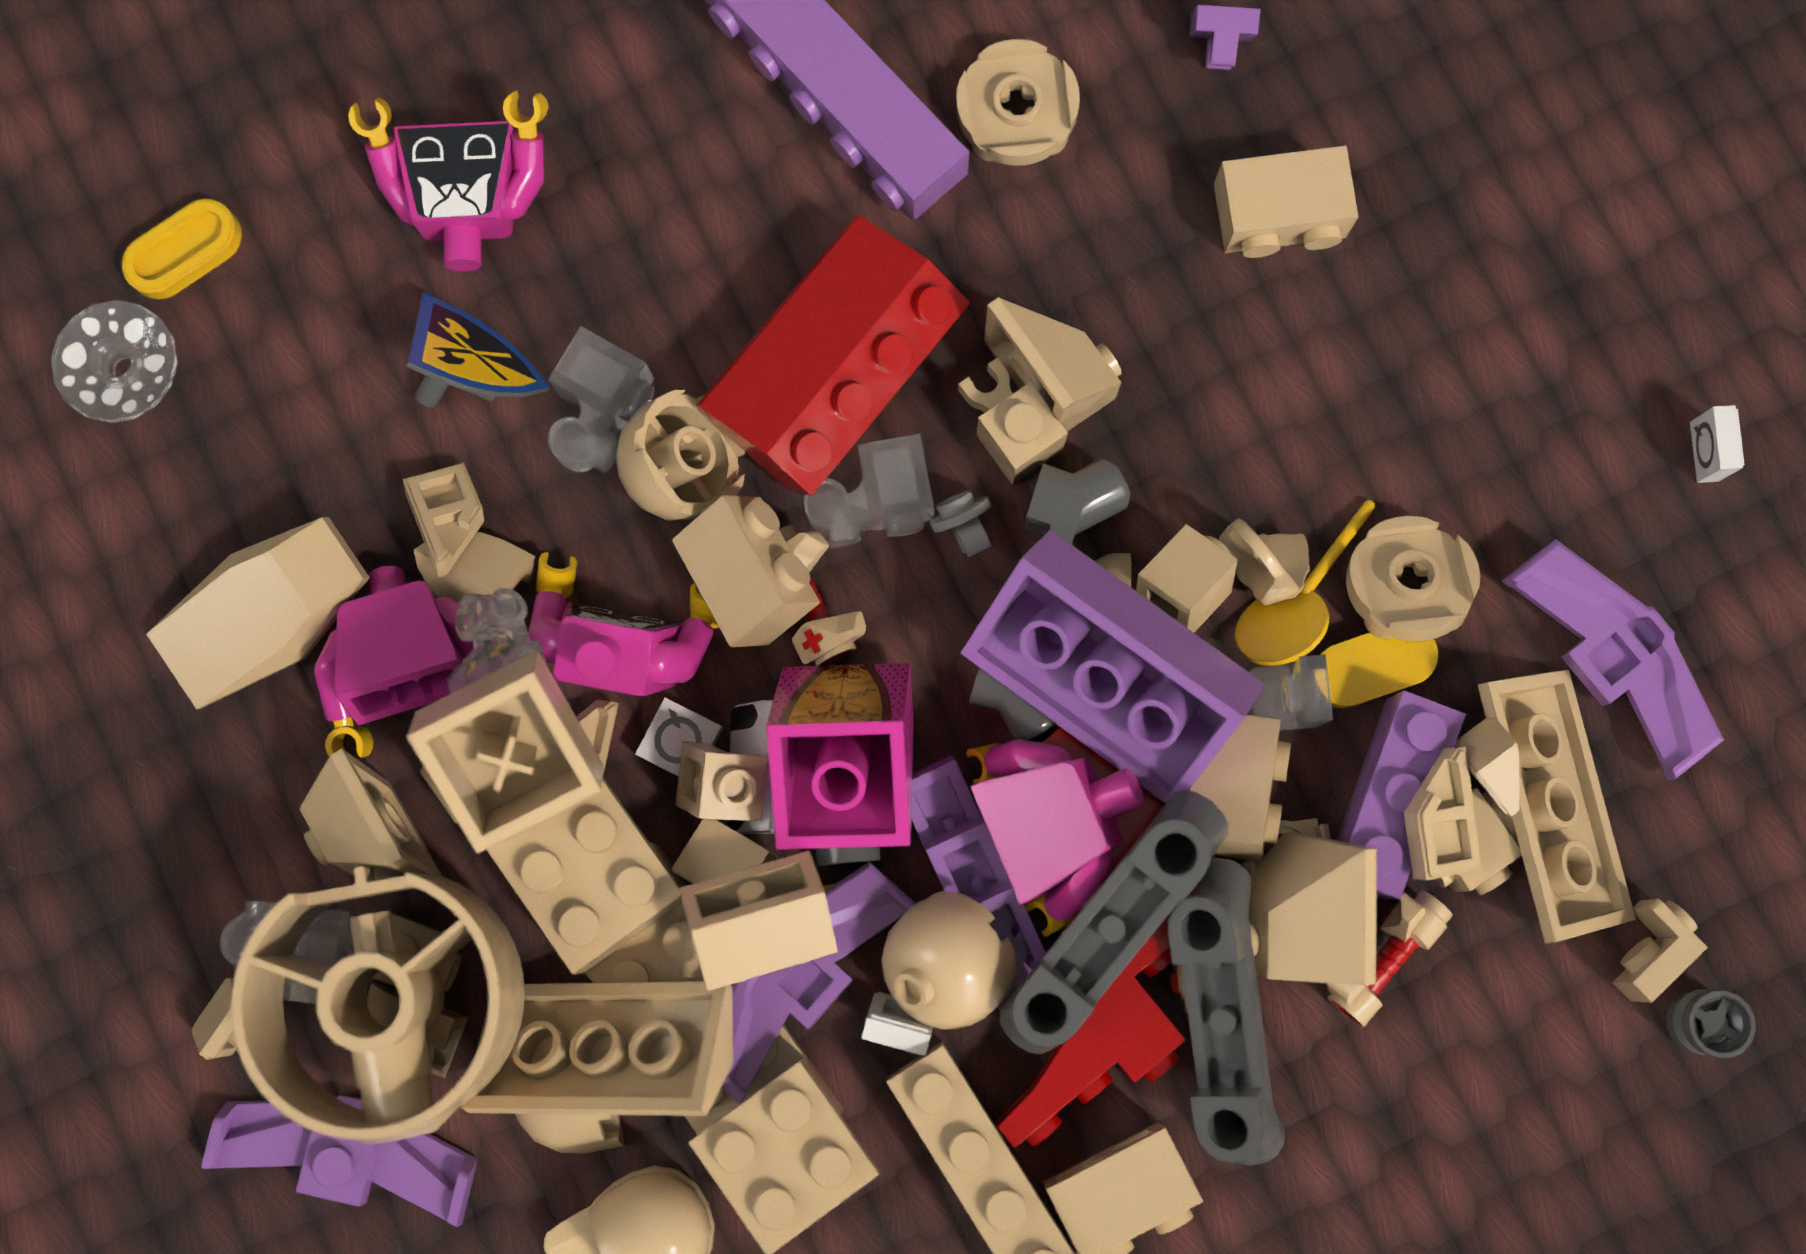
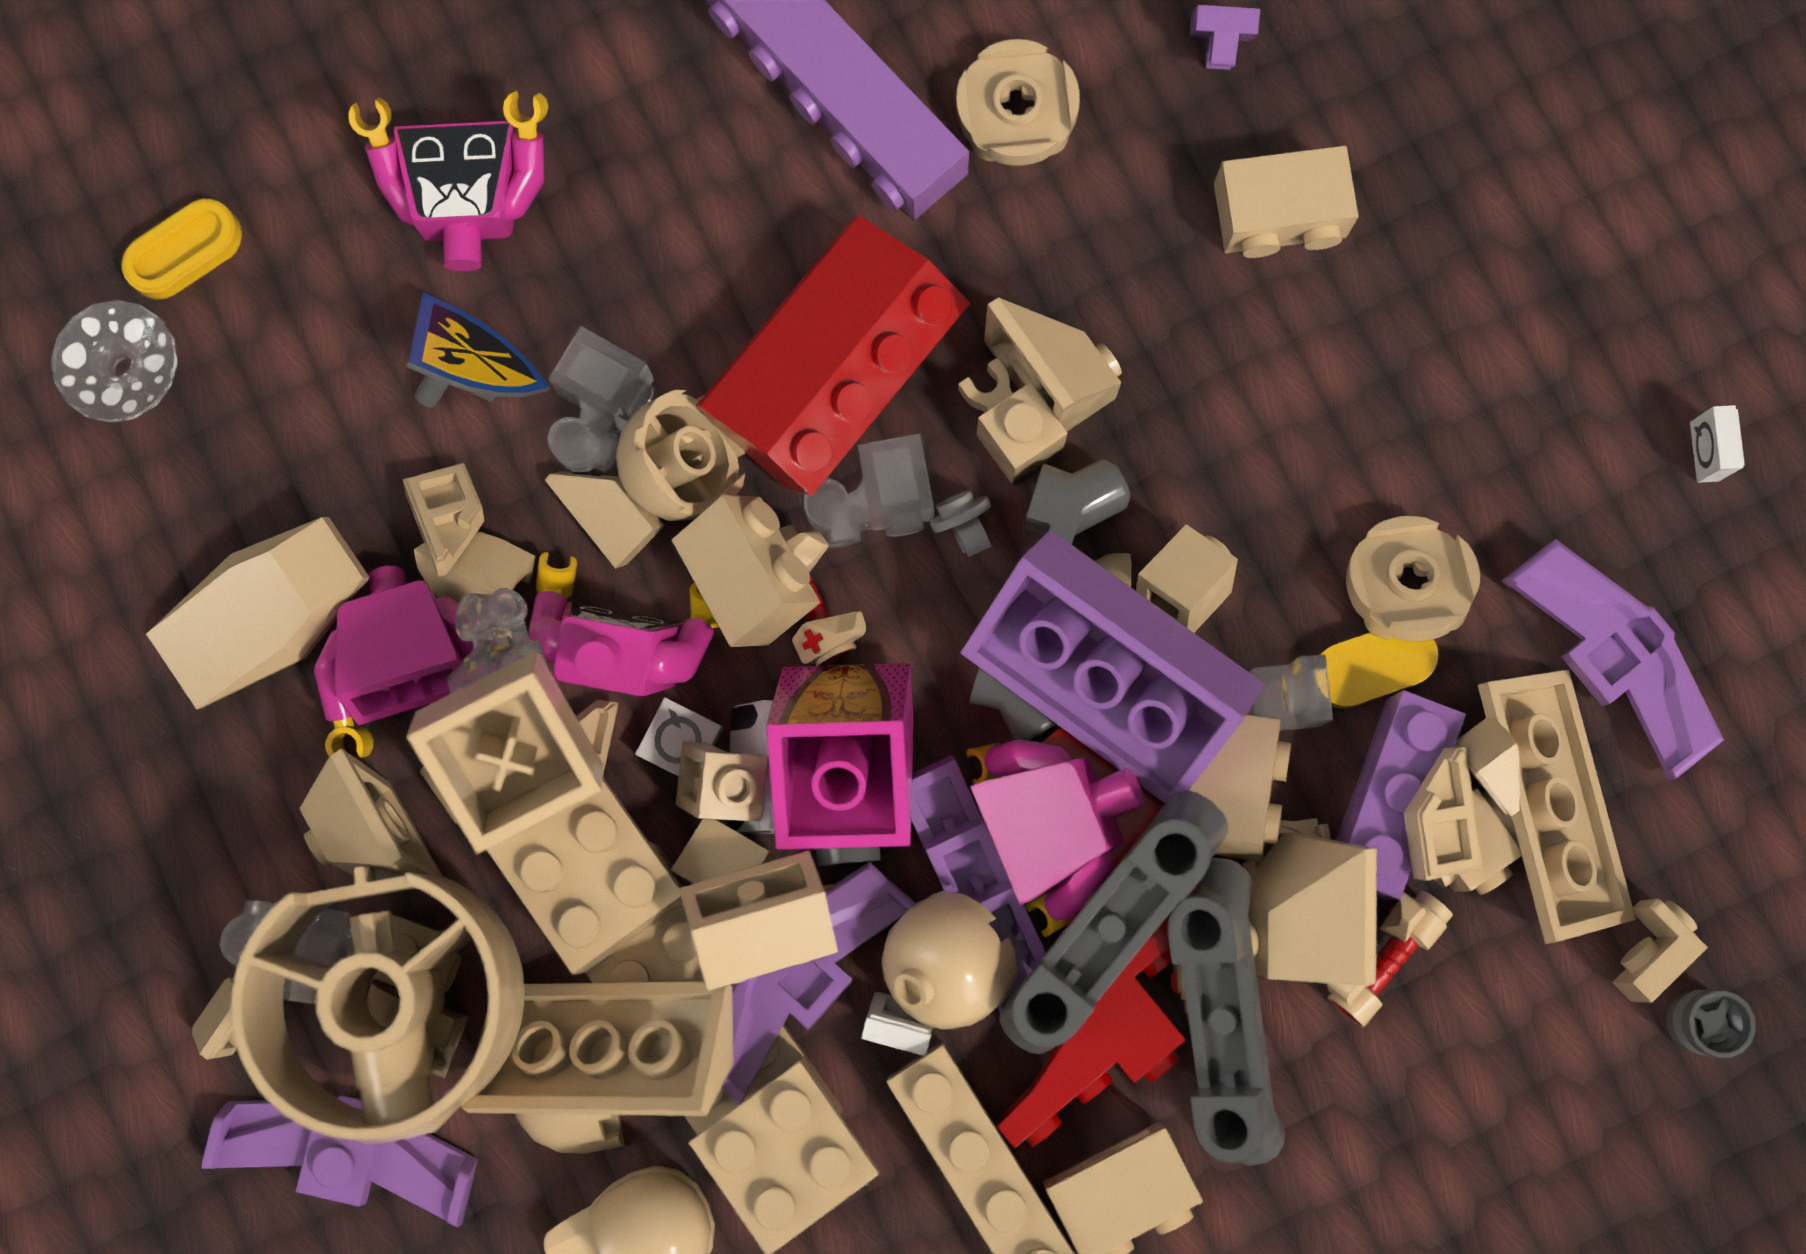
(606, 514): none -> tan tile
(1268, 564): tan piece -> none
(1294, 626): yellow piece -> none

